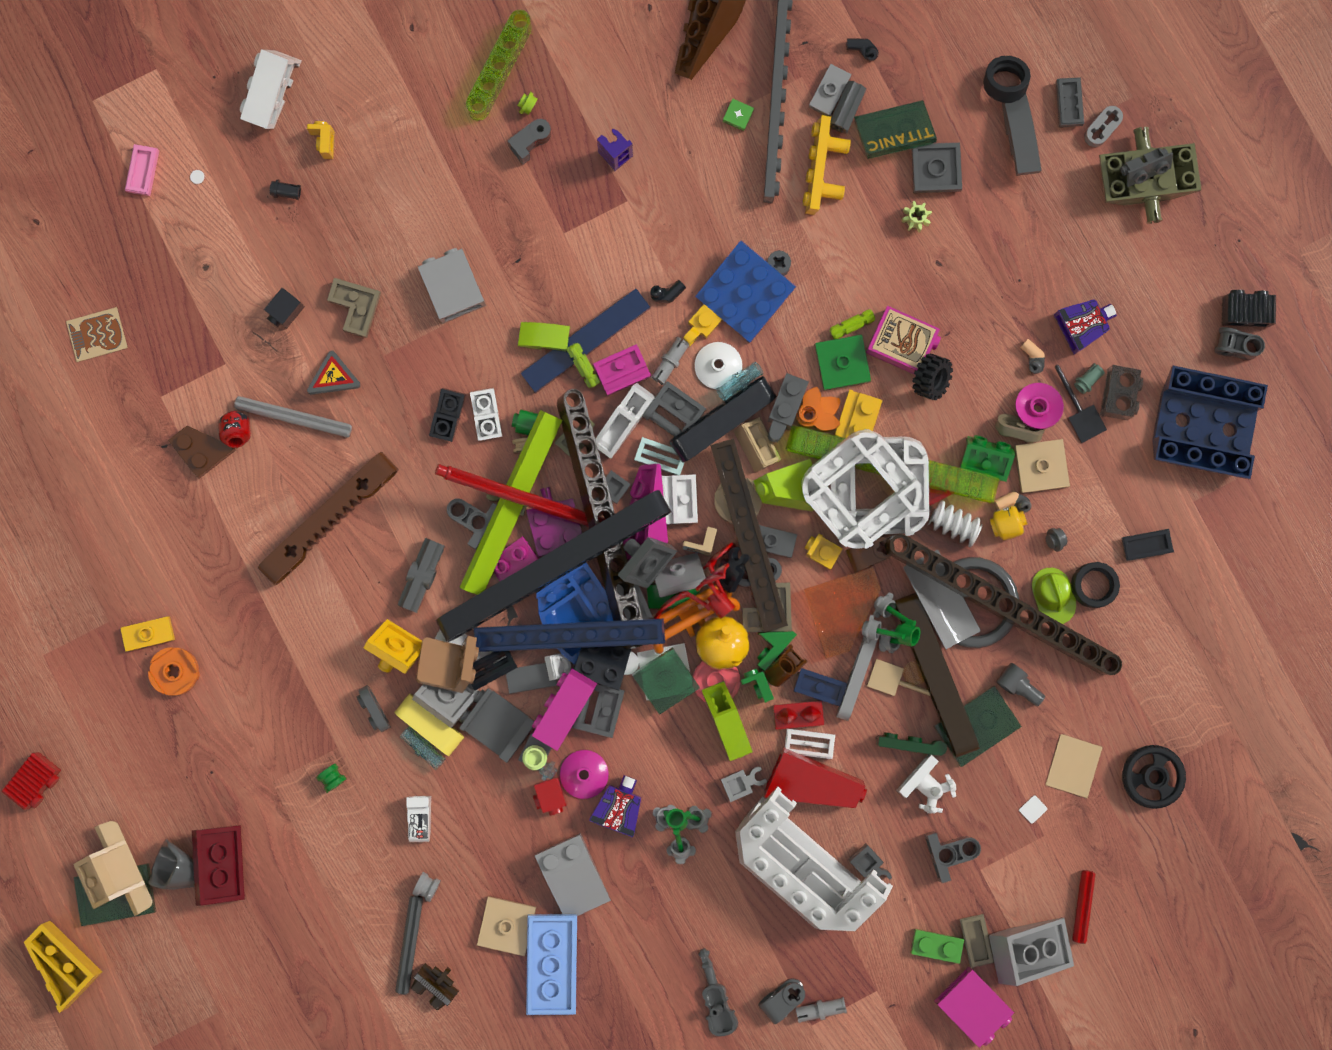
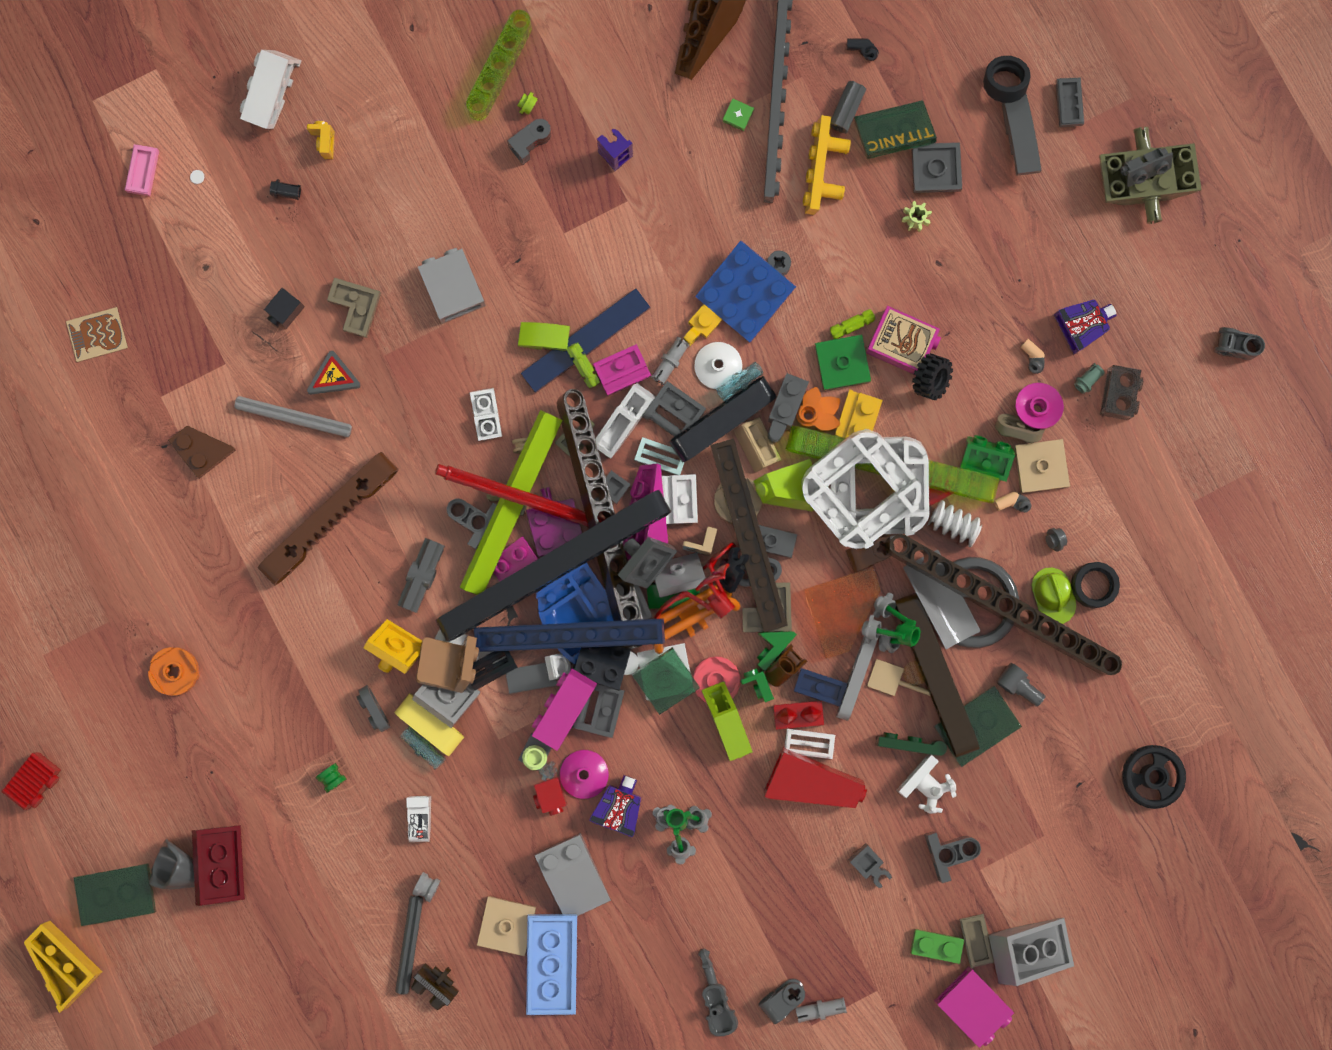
(113, 872): tan plate -> none
(147, 634): yellow plate -> none
(234, 429): red head -> none
(447, 414): black slope -> none
(497, 724): dark grey panel -> none
(524, 421): green brick -> none
(667, 295): black arm -> none
(722, 643): yellow piece -> none
(739, 785): light grey plate -> none
(803, 871): white wedge -> none
(822, 551): yellow bracket -> none
(829, 90): light grey plate -> none
(1008, 523): yellow head -> none
(1033, 809): white sticker -> none
(1074, 766): tan sticker -> none
(1083, 906): red axle -> none
(1086, 422): black piece -> none
(1107, 129): light grey beam -> none
(1147, 544): black tile -> none
(1208, 405): dark blue slope -> none
(1249, 309): black brick -> none

